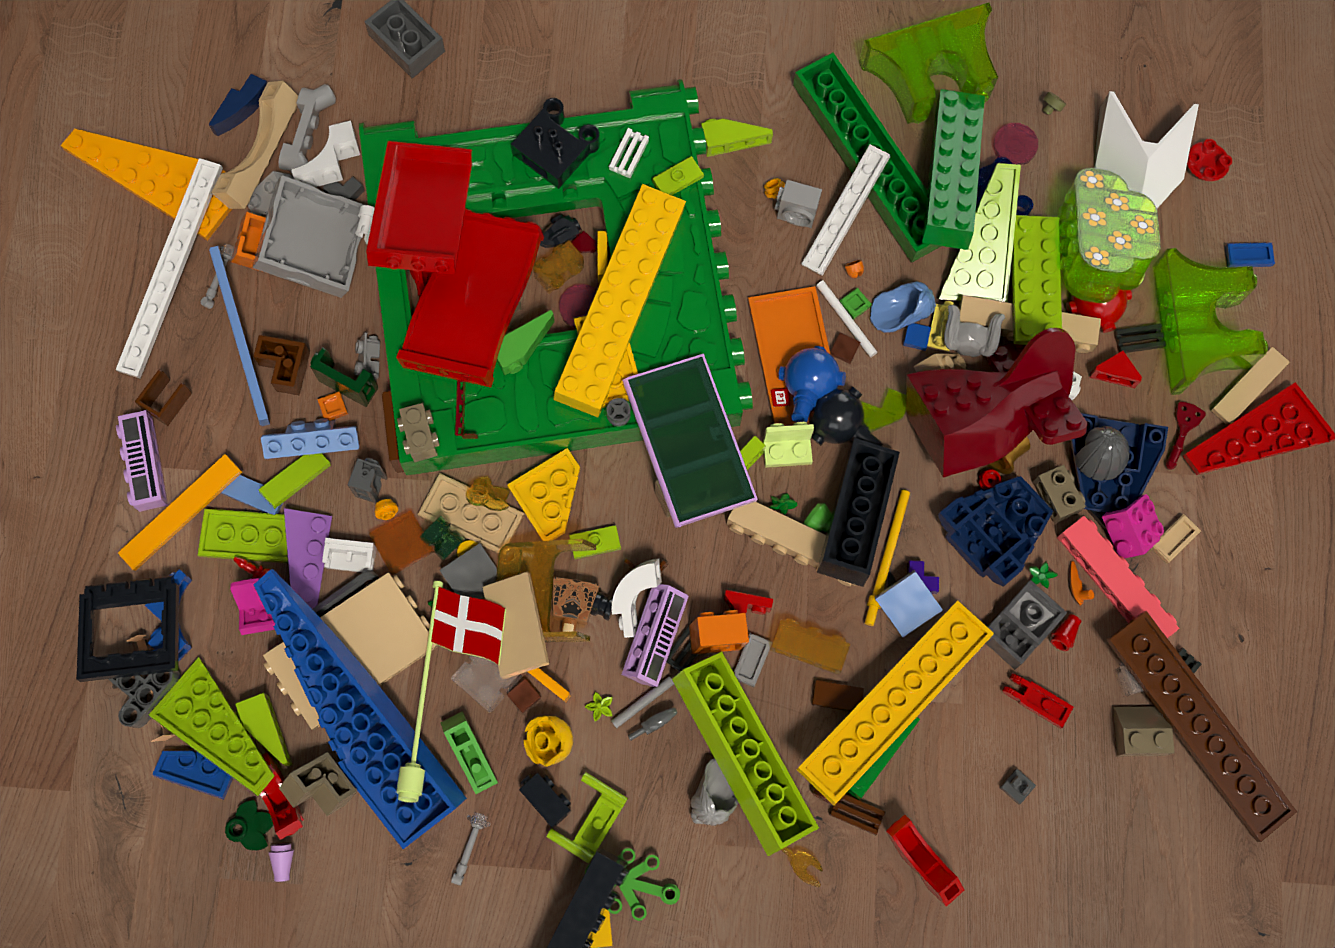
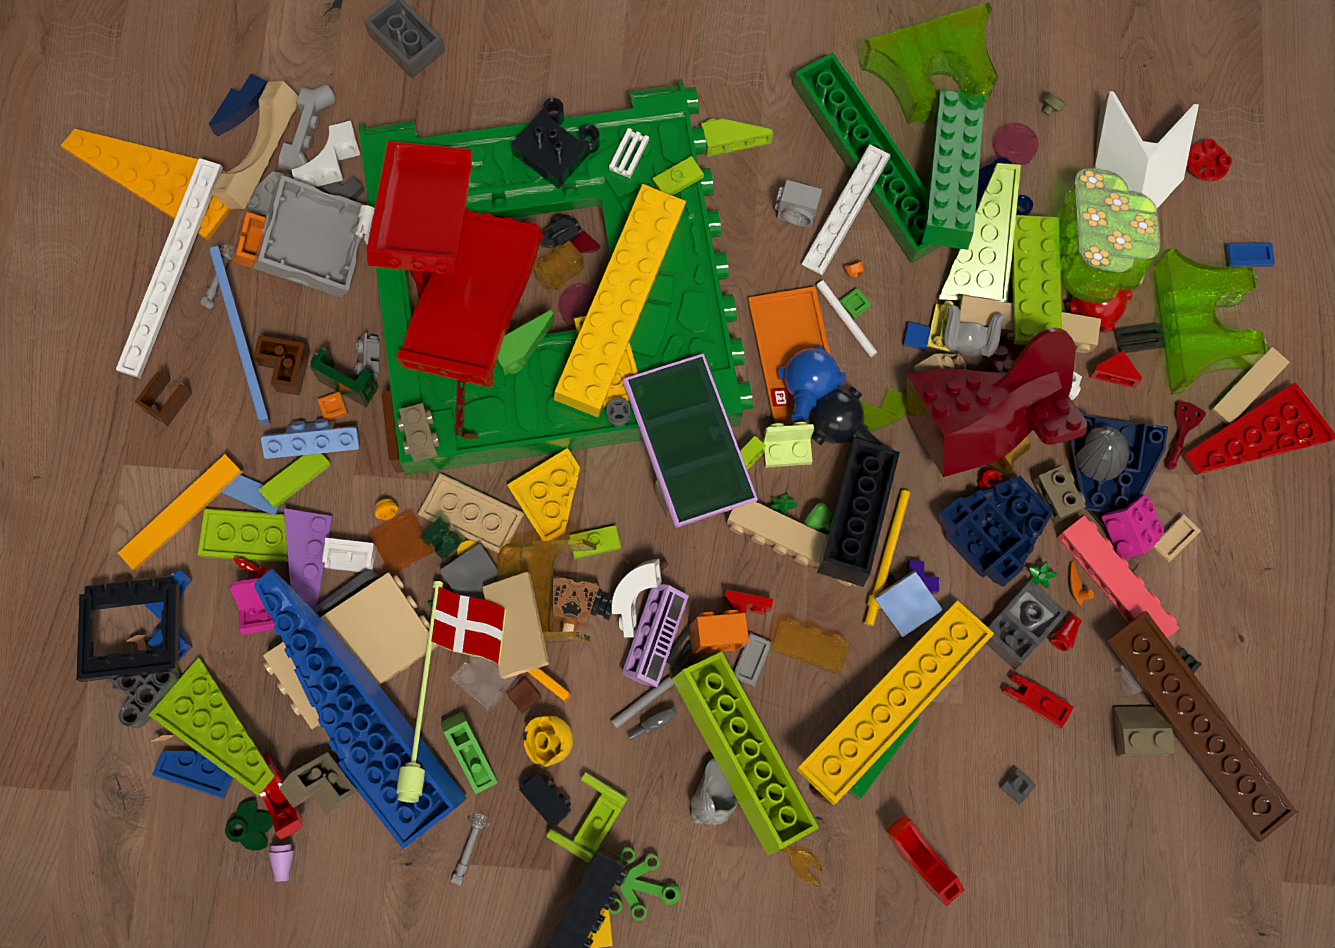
(142, 461): lavender brick -> none
(261, 722): lime slope -> none
(366, 480): dark grey hinge -> none
(486, 495): clear yellow plate -> none
(600, 706): lime plant -> none
(602, 254): yellow tile -> none
(772, 188): light orange plate -> none
(836, 695): reddish brown tile -> none
(845, 348): copper tile -> none
(877, 822): reddish brown tile -> none
(902, 306): medium blue hair -> none

